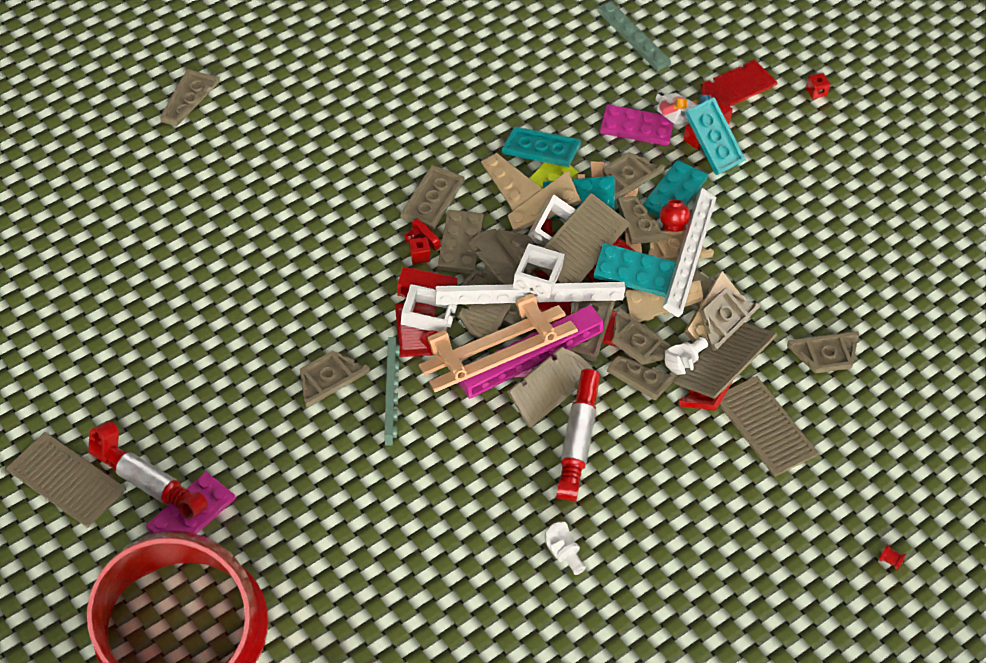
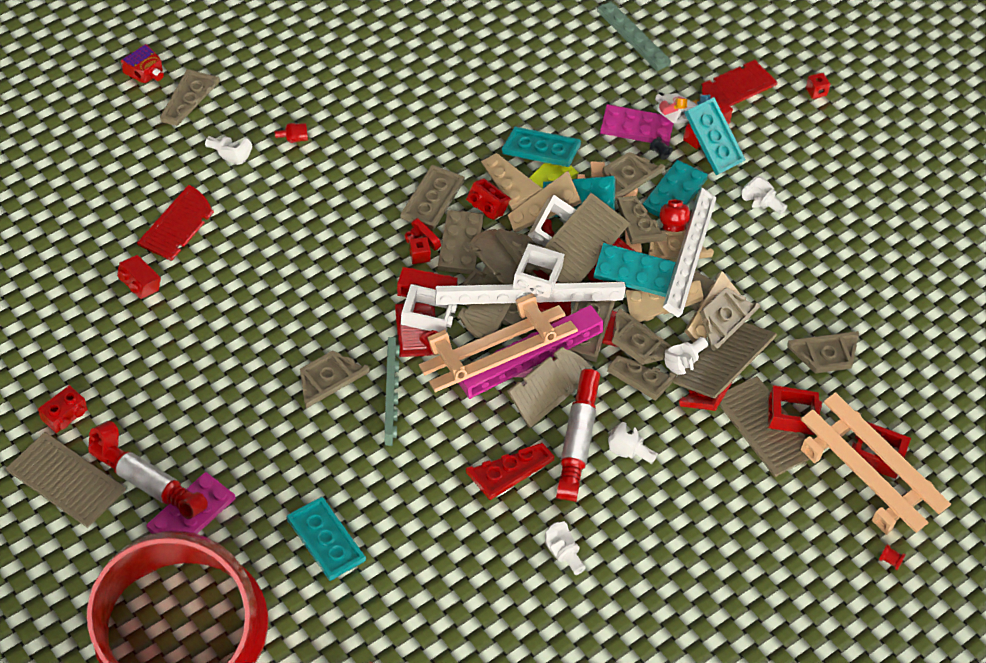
(62, 409): none -> red brick
(138, 276): none -> red brick
(143, 65): none -> red torso
(177, 224): none -> red piece
(230, 151): none -> white piece
(293, 132): none -> red piece
(326, 538): none -> teal plate
(488, 199): none -> red brick
(506, 472): none -> red wing
(629, 445): none -> white piece
(661, 148): none -> black bush
(763, 195): none -> white piece
(787, 422): none -> red window
(894, 439): none -> red window
(899, 506): none -> light nougat fence

